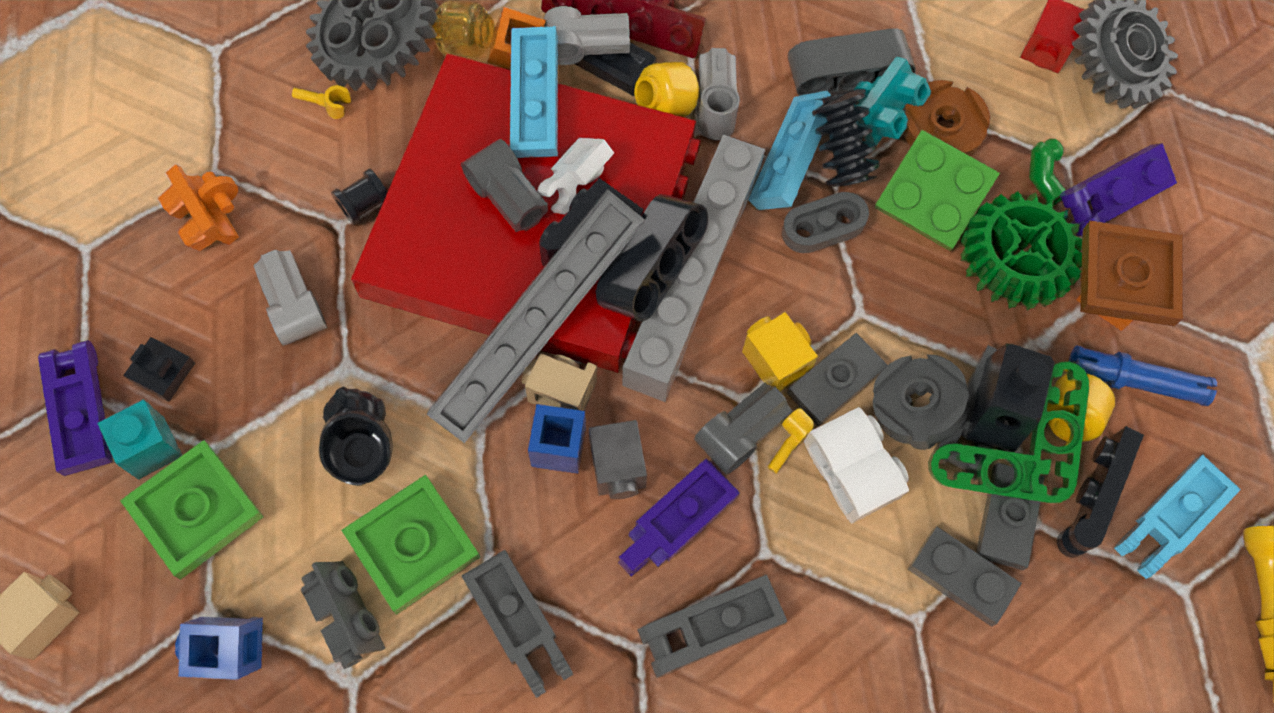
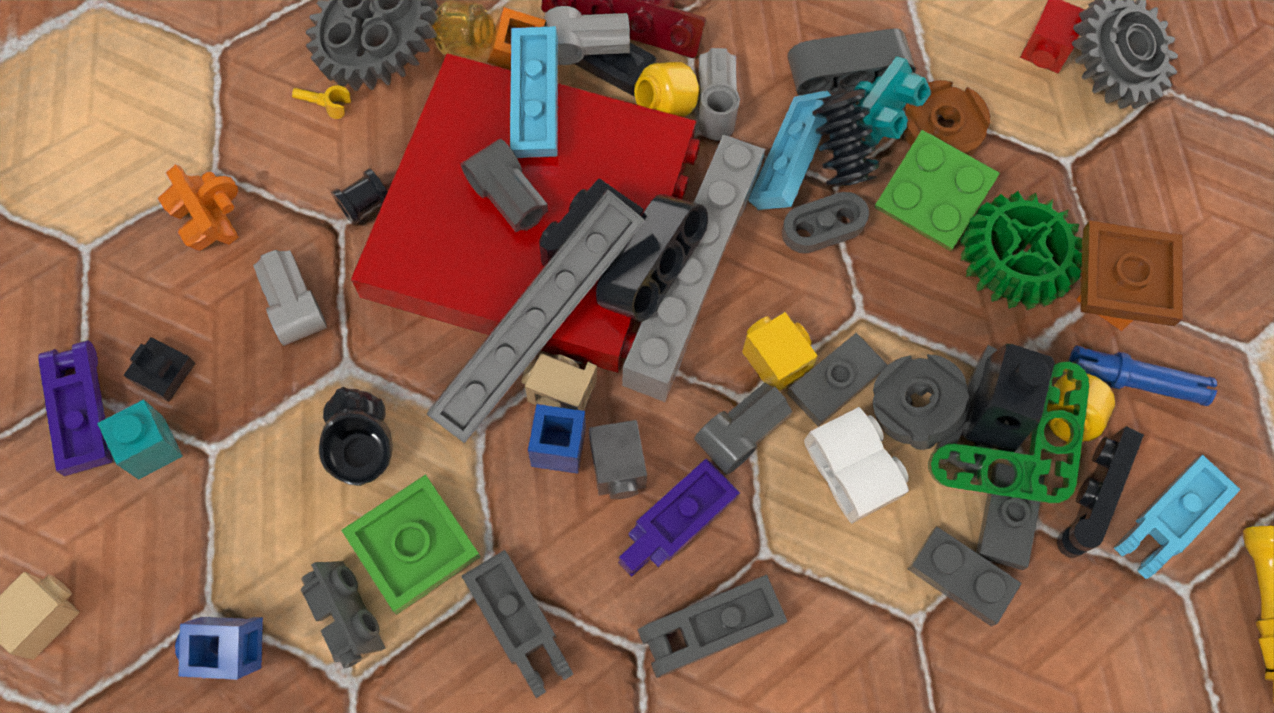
(191, 509): bright green plate -> none
(577, 166): white plate -> none
(798, 426): yellow hand -> none
(1042, 168): green arm -> none
(1120, 186): dark purple plate -> none

